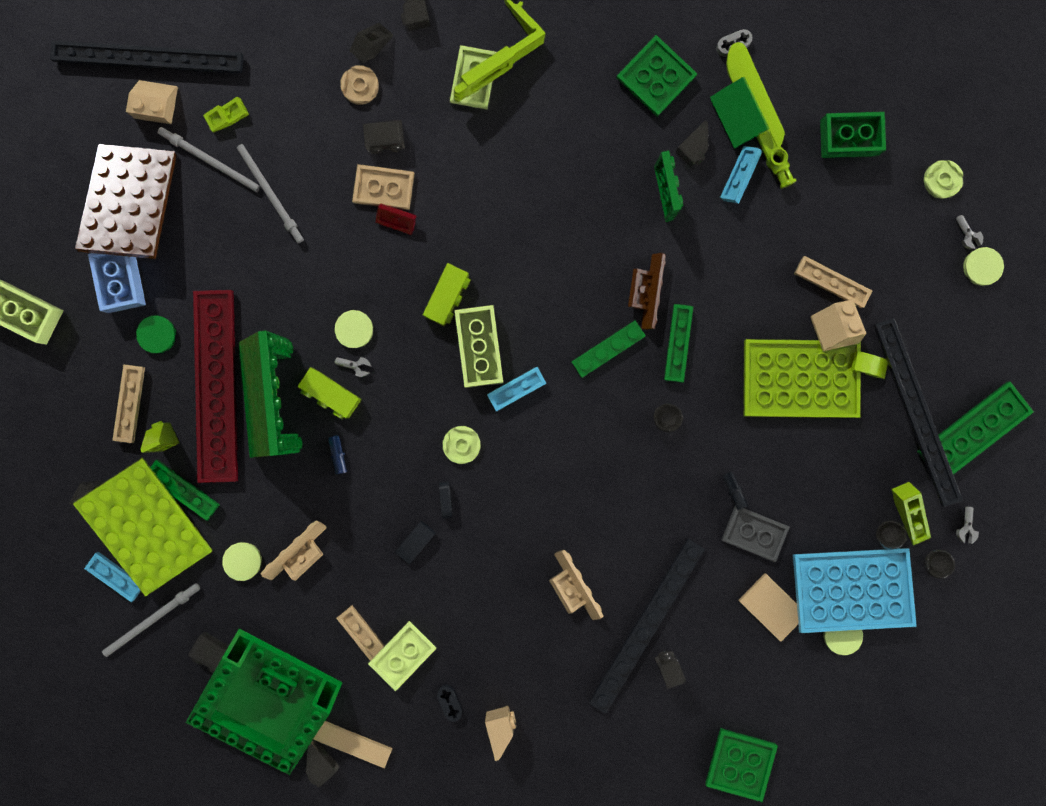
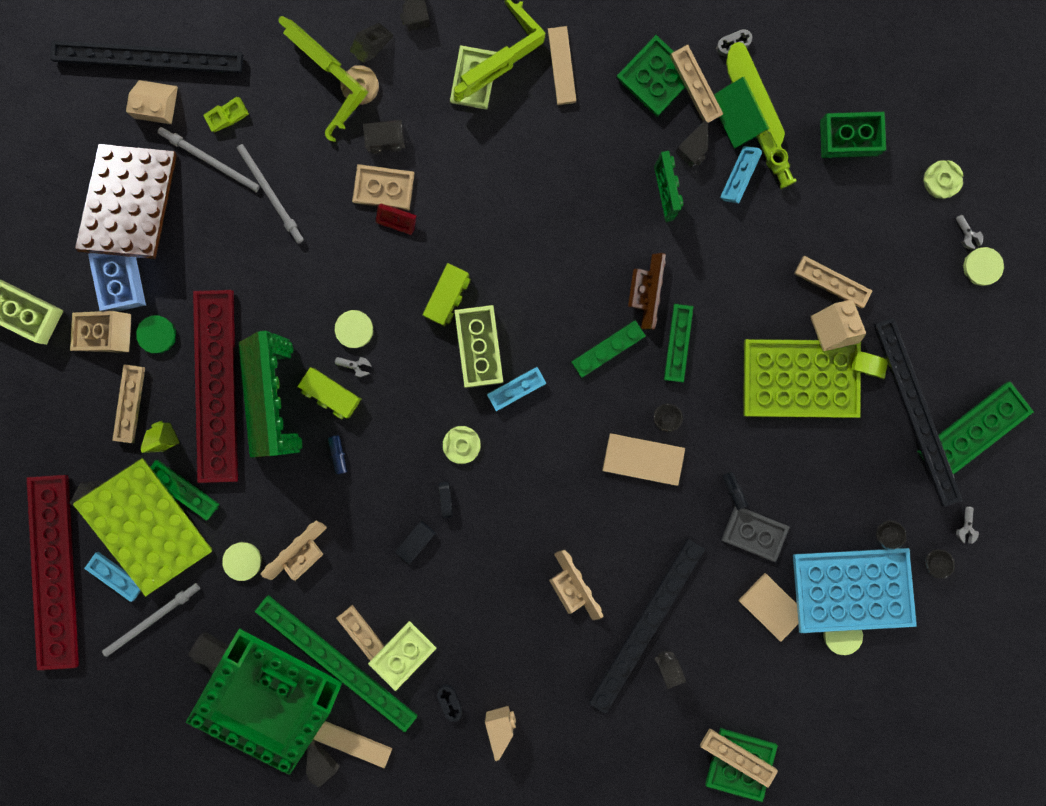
(52, 572): none -> dark red plate
(100, 331): none -> tan slope
(329, 64): none -> lime hinge
(336, 663): none -> green plate
(562, 65): none -> tan tile
(643, 459): none -> tan tile
(696, 84): none -> tan plate
(738, 758): none -> tan plate
(912, 512): lime slope -> none

